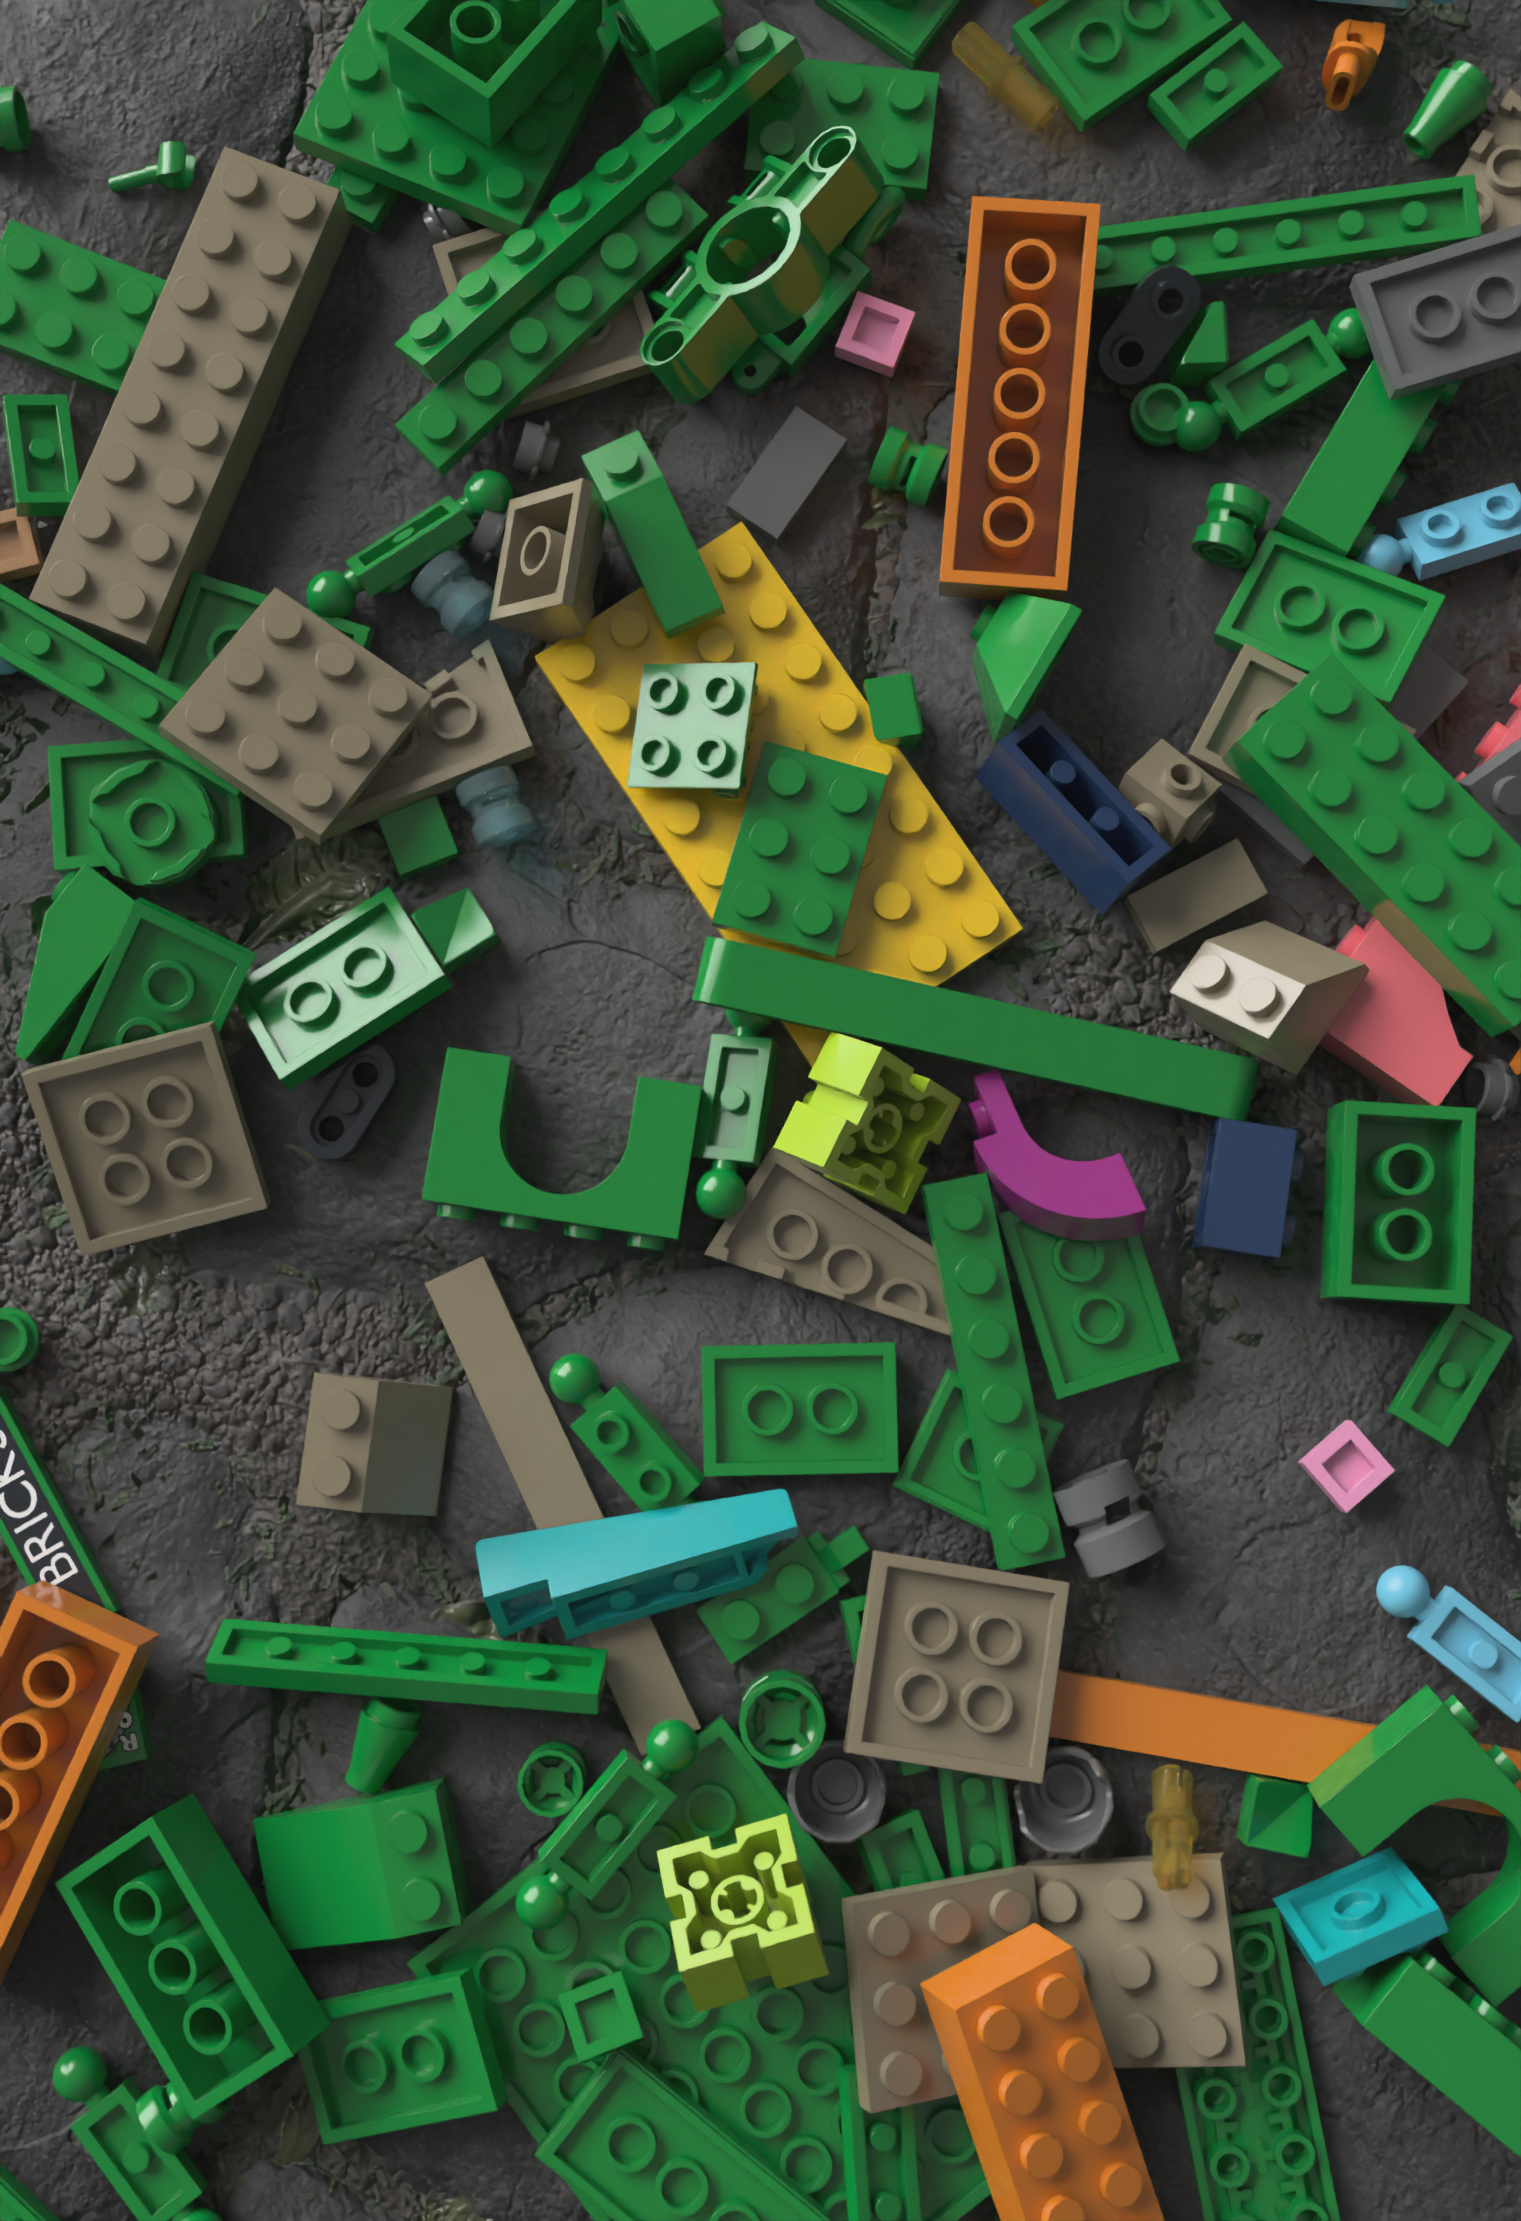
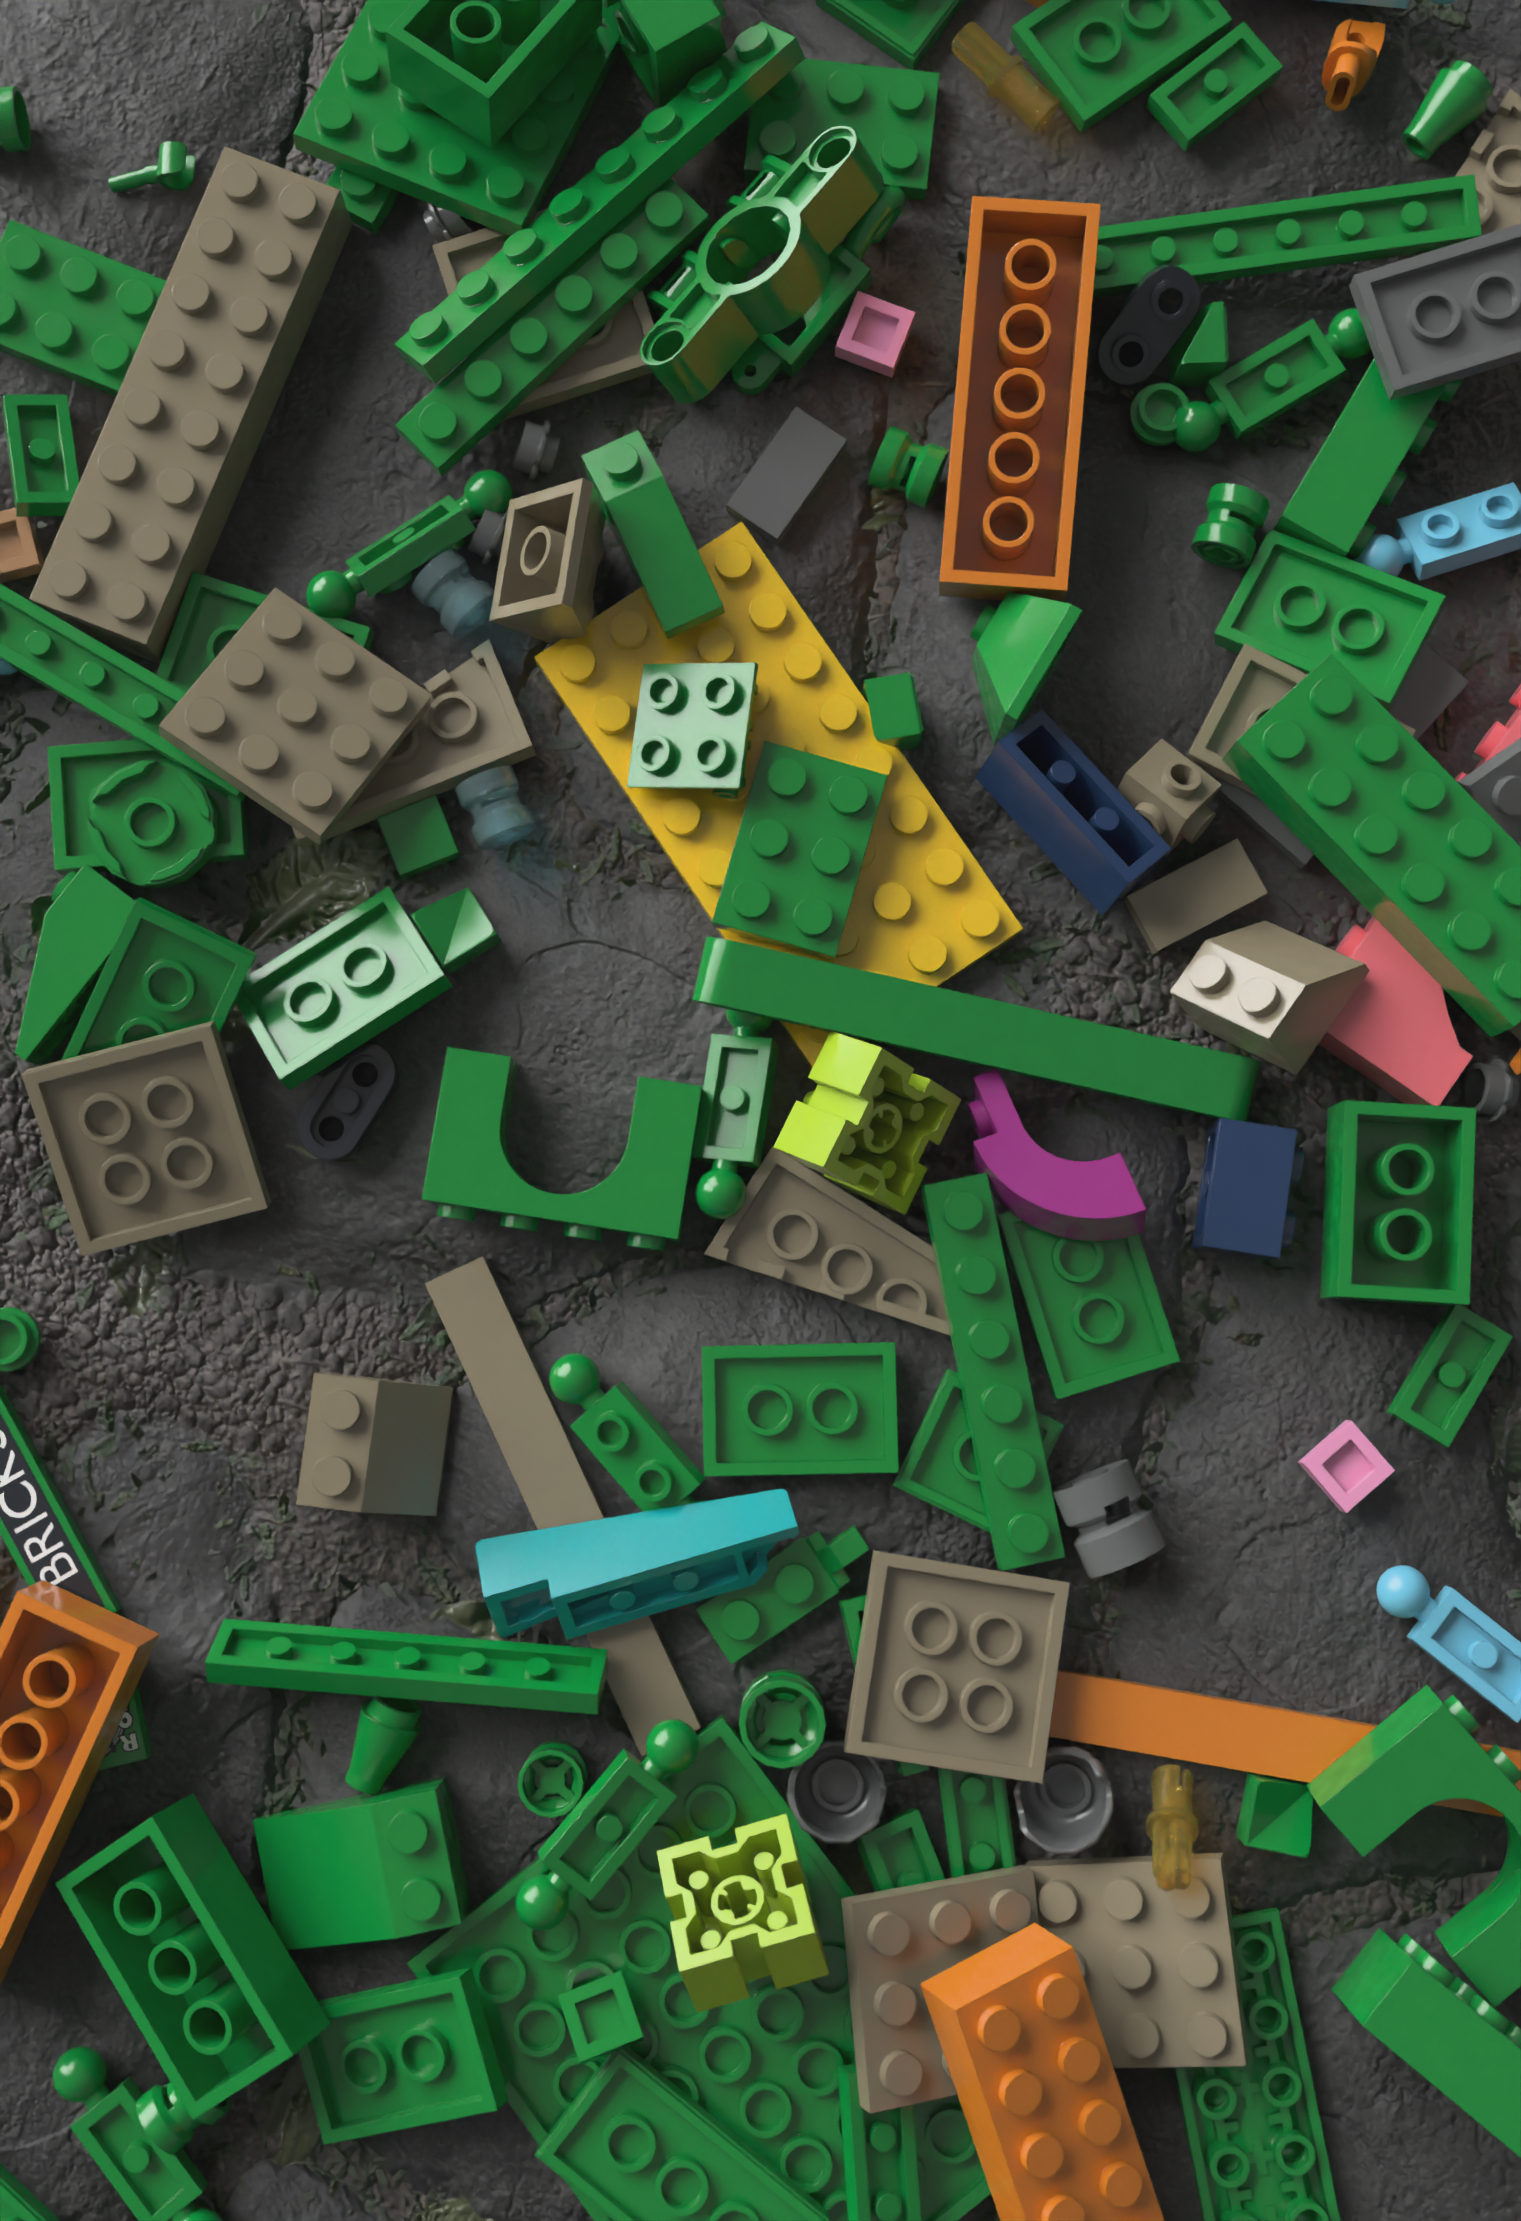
(1360, 1916): teal plate -> none

